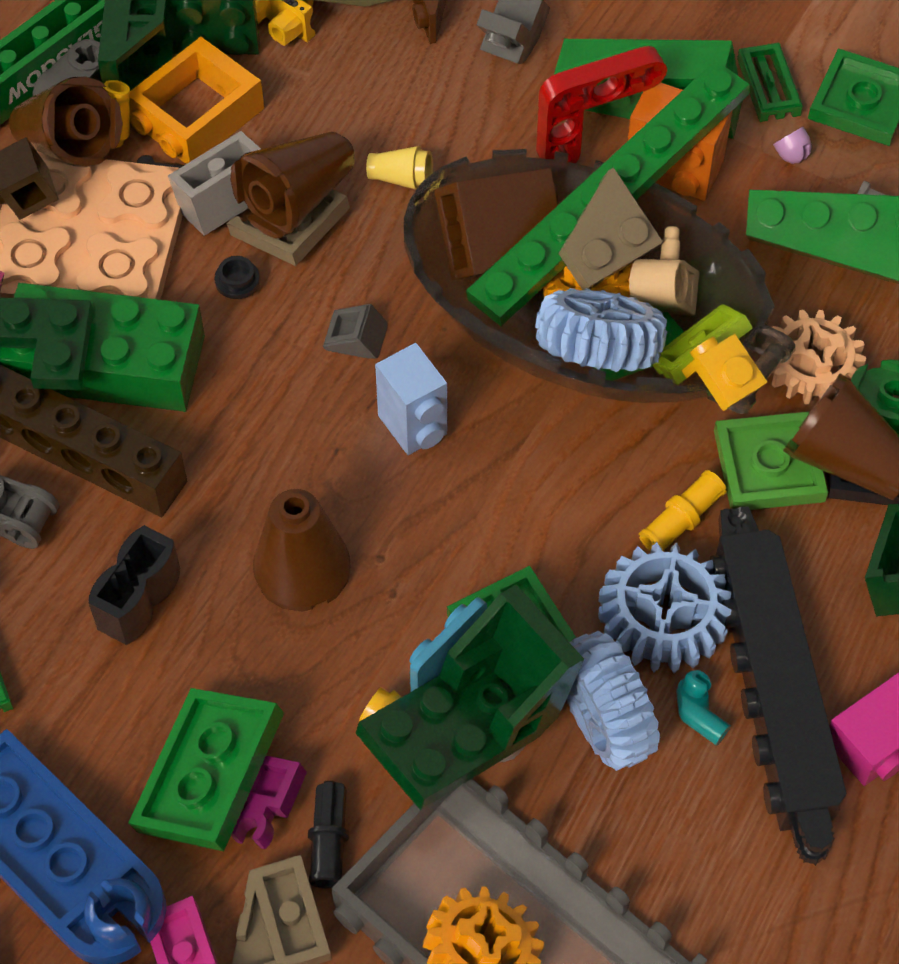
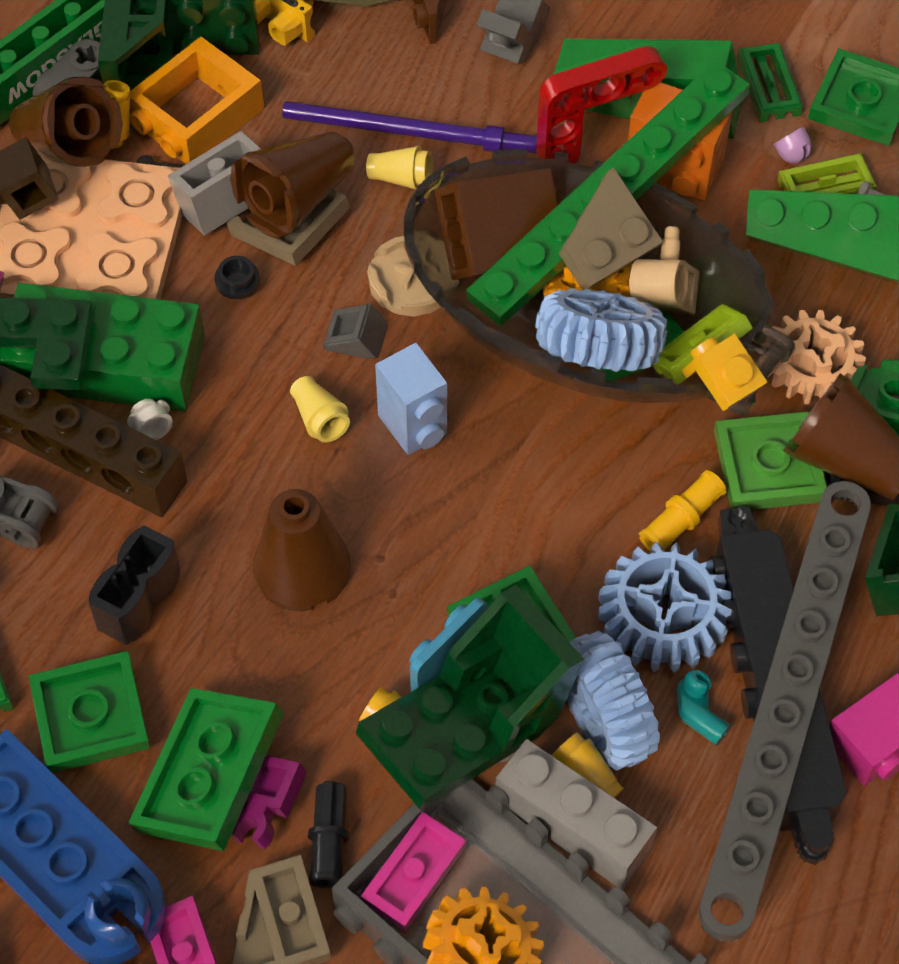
(88, 712): none -> green plate
(151, 418): none -> white plate
(321, 412): none -> light yellow cone
(395, 283): none -> tan tile
(413, 871): none -> dark pink plate
(490, 138): none -> dark purple bar
(576, 813): none -> light grey brick
(587, 761): none -> yellow cone
(784, 712): none -> dark grey plate
(826, 173): none -> lime tile

